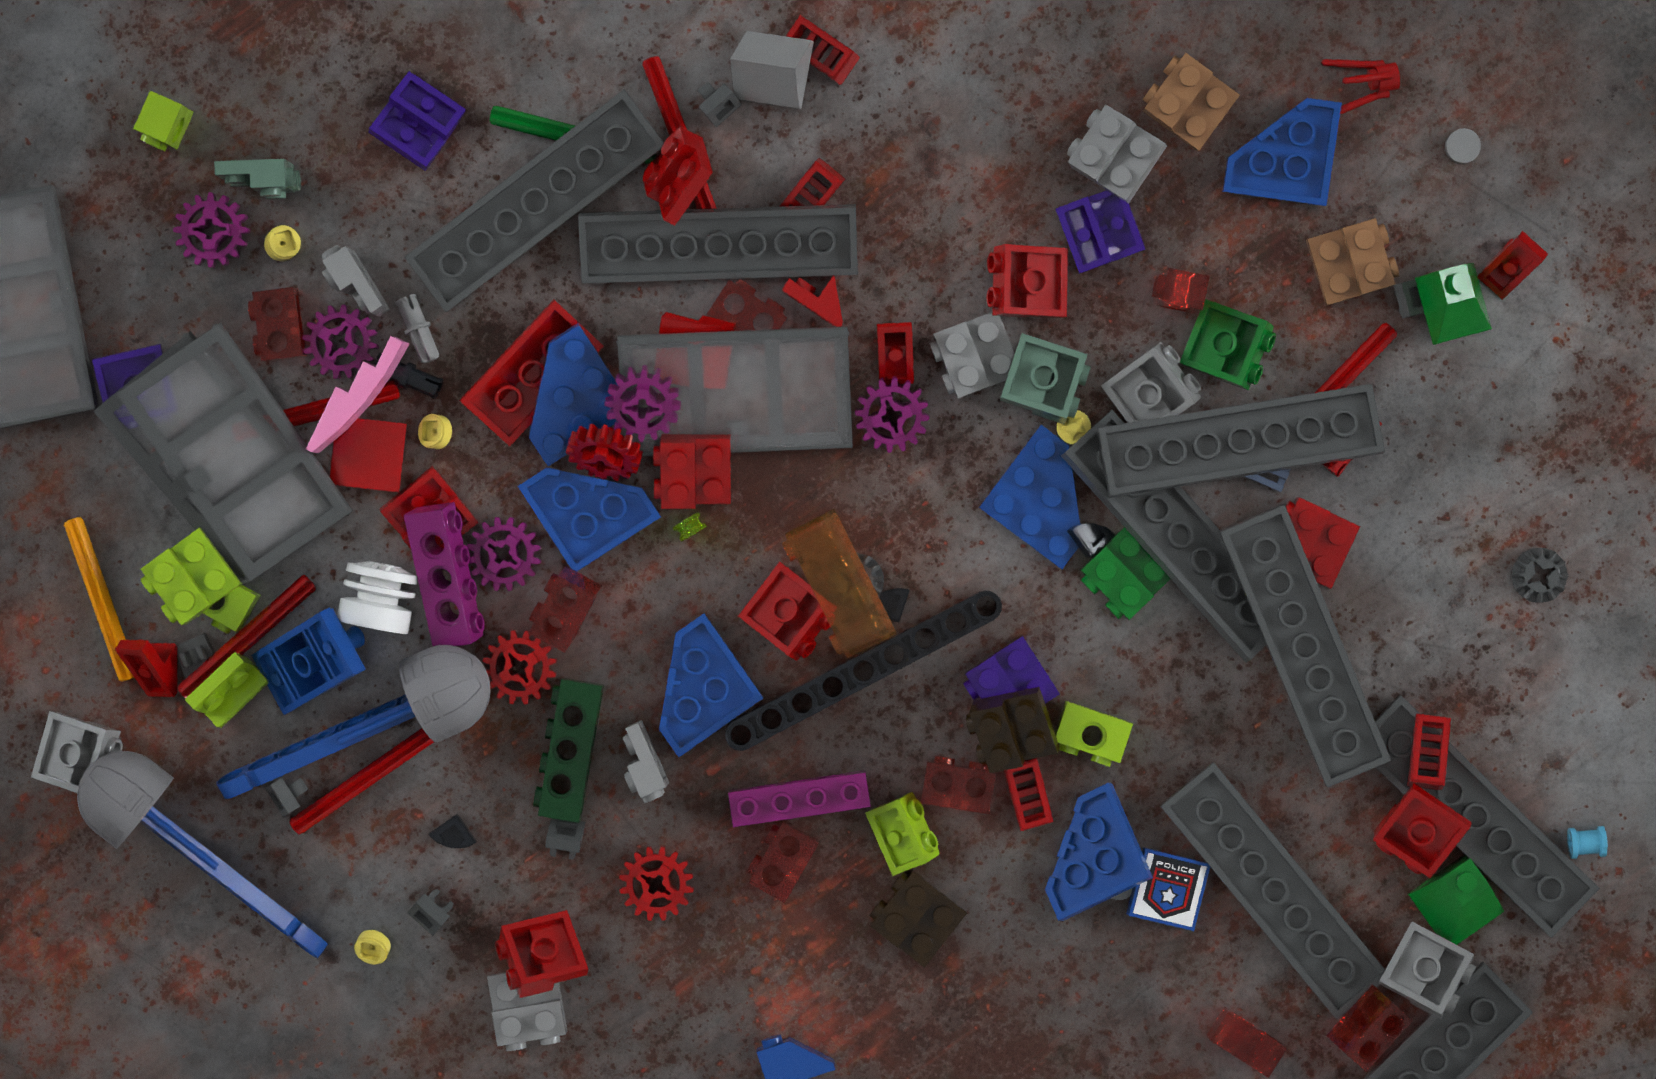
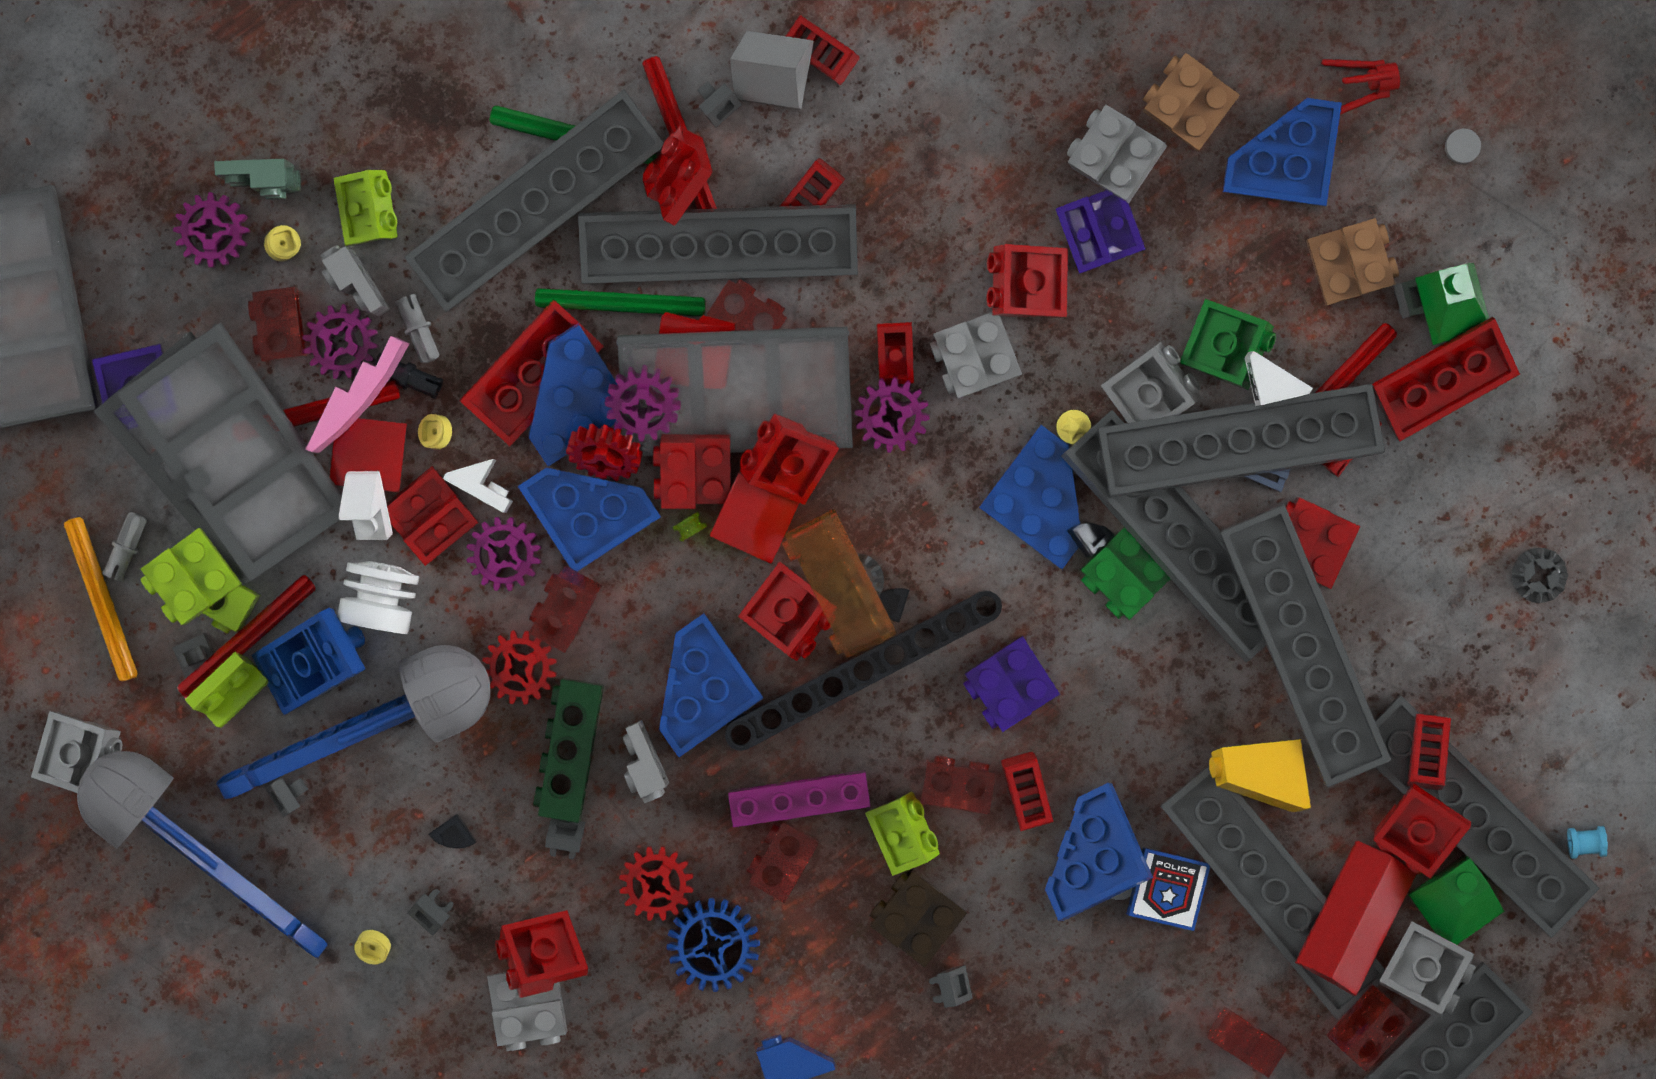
(125, 545): none -> light grey axle
(151, 665): red slope -> none
(162, 122): lime brick -> none
(360, 781): red axle -> none
(365, 207): none -> lime bracket
(365, 505): none -> white slope
(417, 121): dark purple slope -> none
(436, 591): magenta brick -> none
(472, 480): none -> white slope
(621, 302): none -> green axle
(724, 973): none -> blue gear
(753, 520): none -> red slope
(787, 459): none -> red plate
(824, 306): red slope -> none
(953, 986): none -> dark grey tile
(1011, 729): dark brown plate -> none
(1045, 378): sand green plate -> none
(1113, 730): lime brick -> none
(1181, 290): clear red brick -> none
(1264, 772): none -> yellow slope
(1271, 382): none -> white slope
(1356, 917): none -> red slope
(1445, 379): none -> red slope
(1512, 265): red slope -> none

